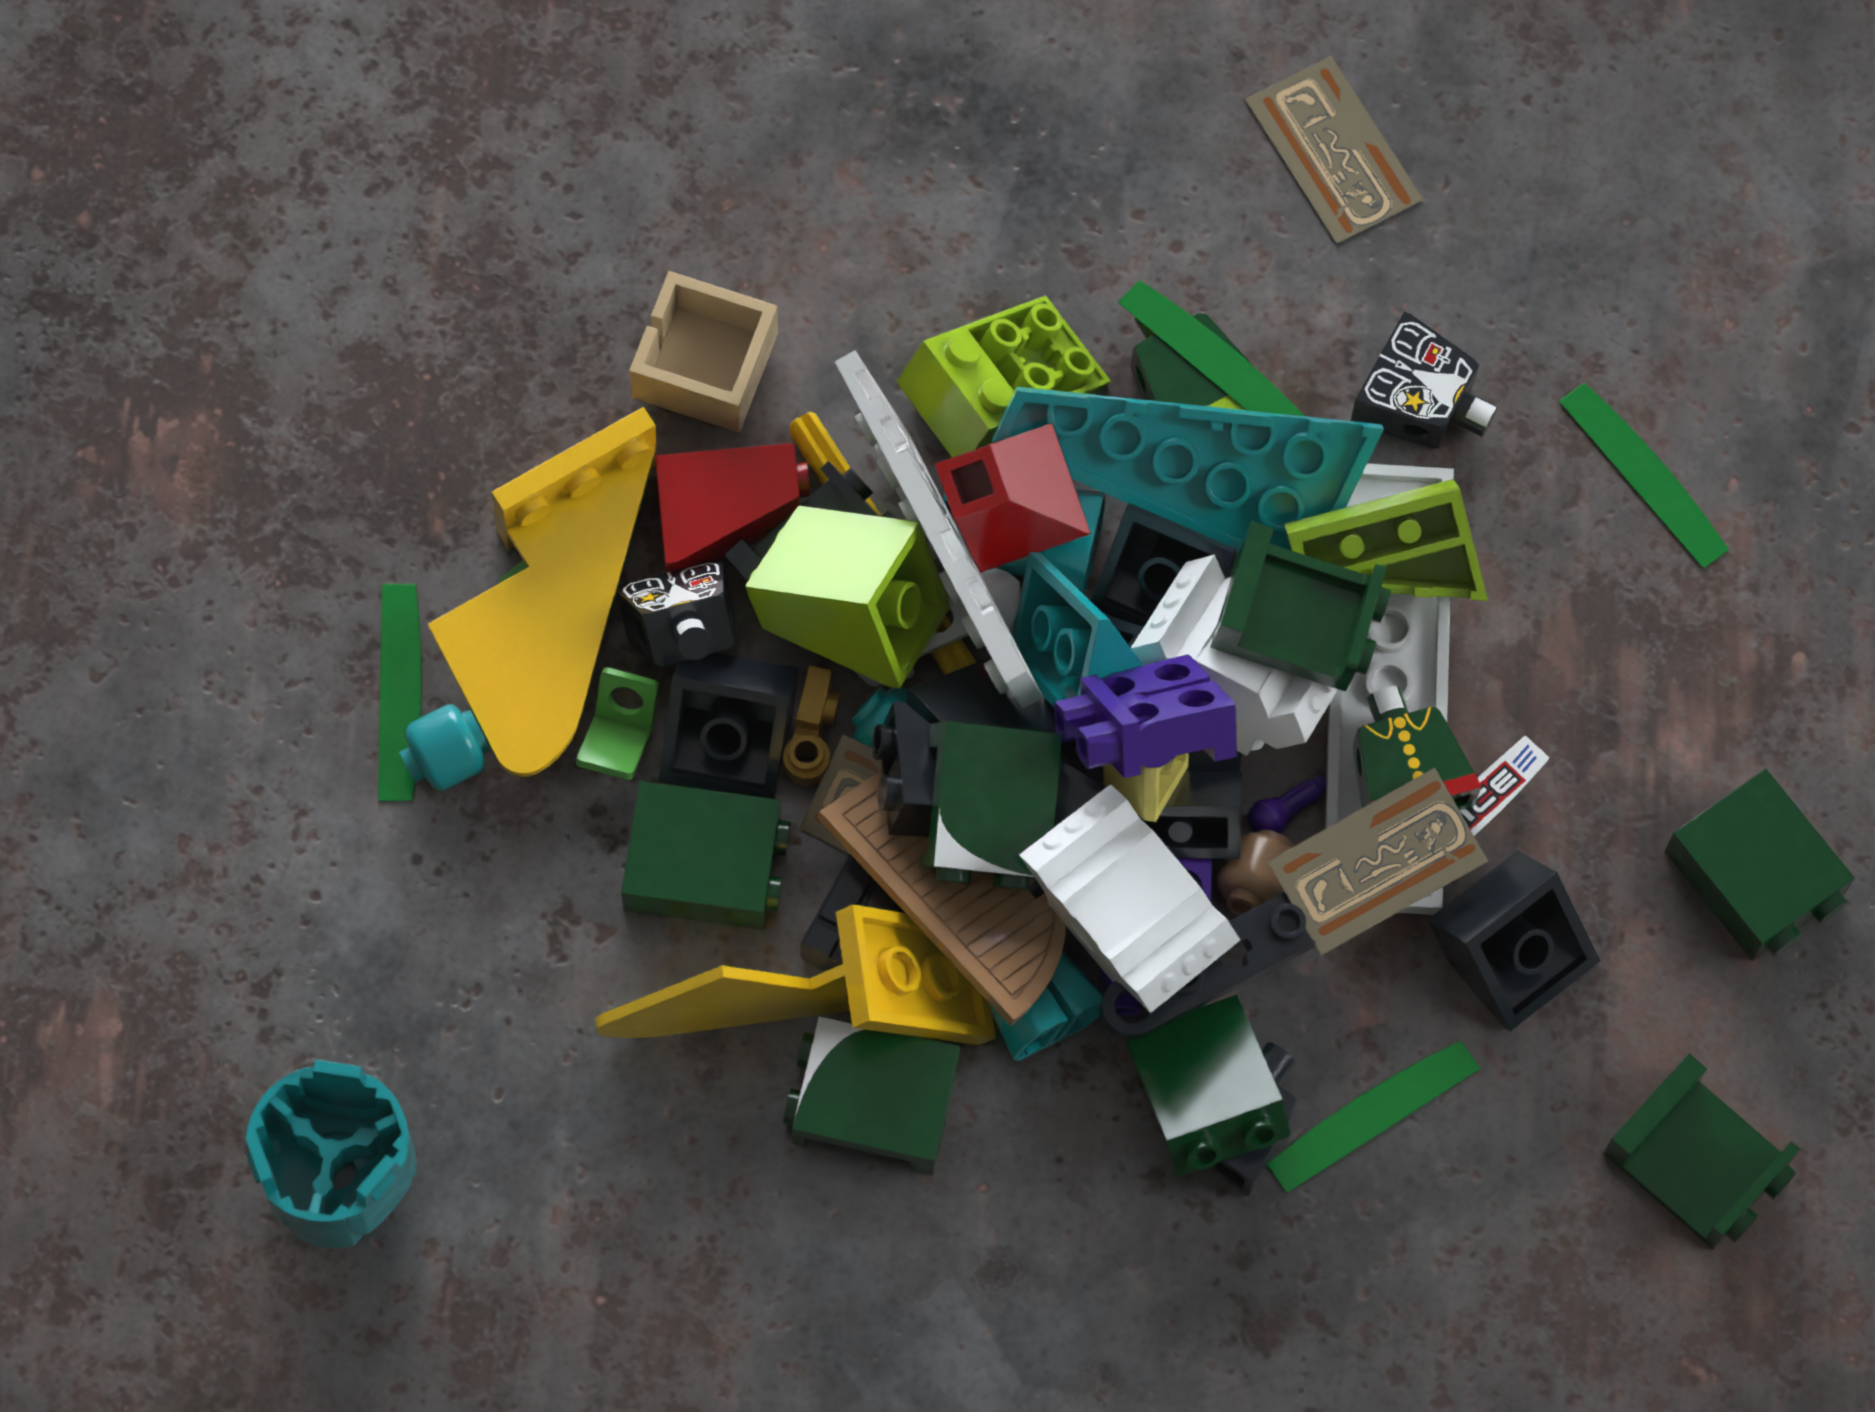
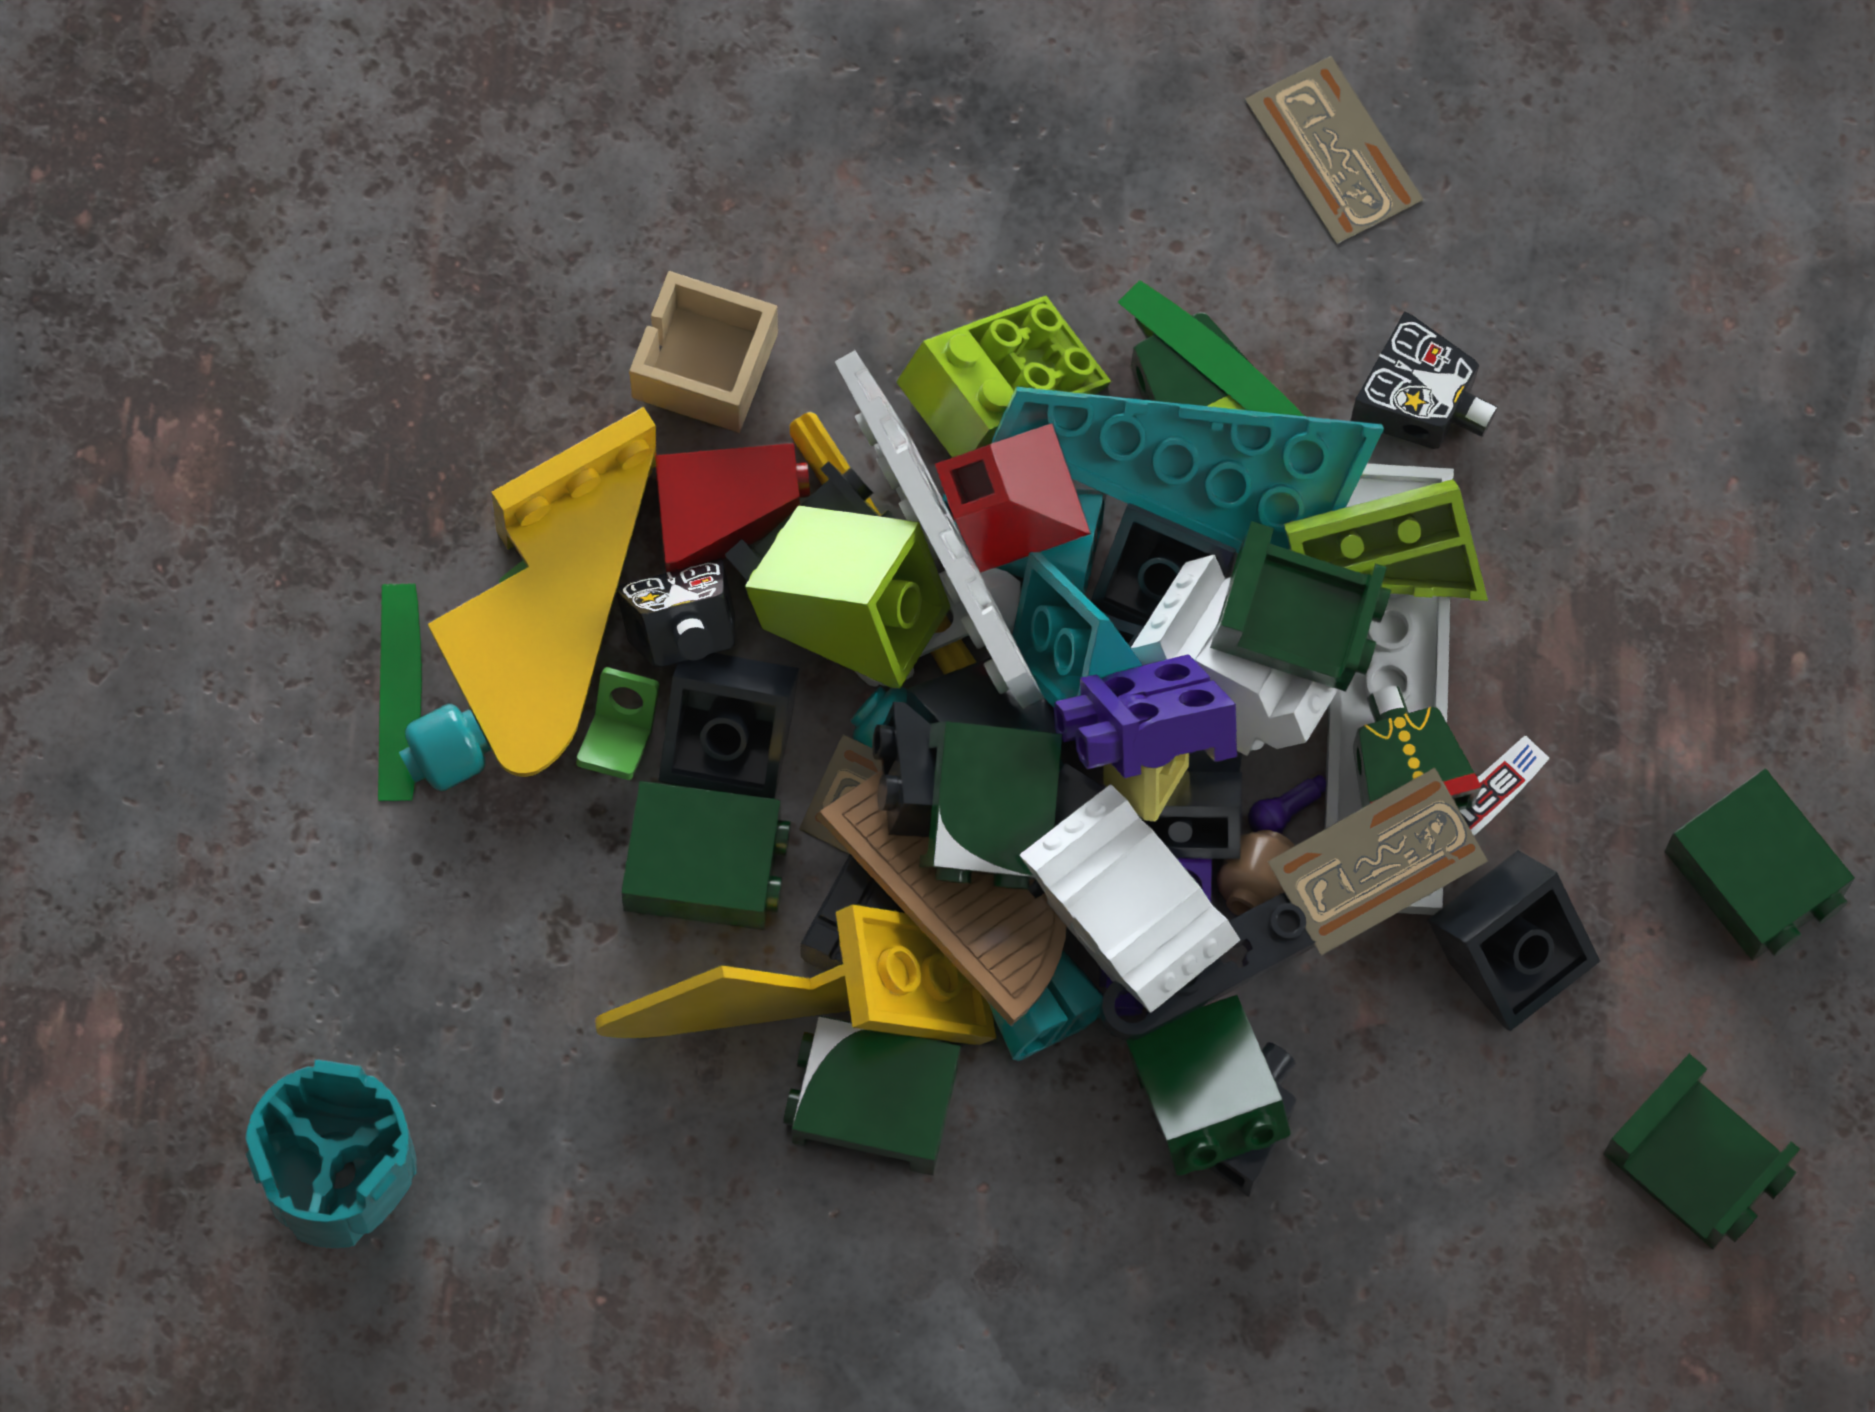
(817, 708): pearl gold plate -> none
(1372, 1114): green sticker -> none
(1645, 474): green sticker -> none

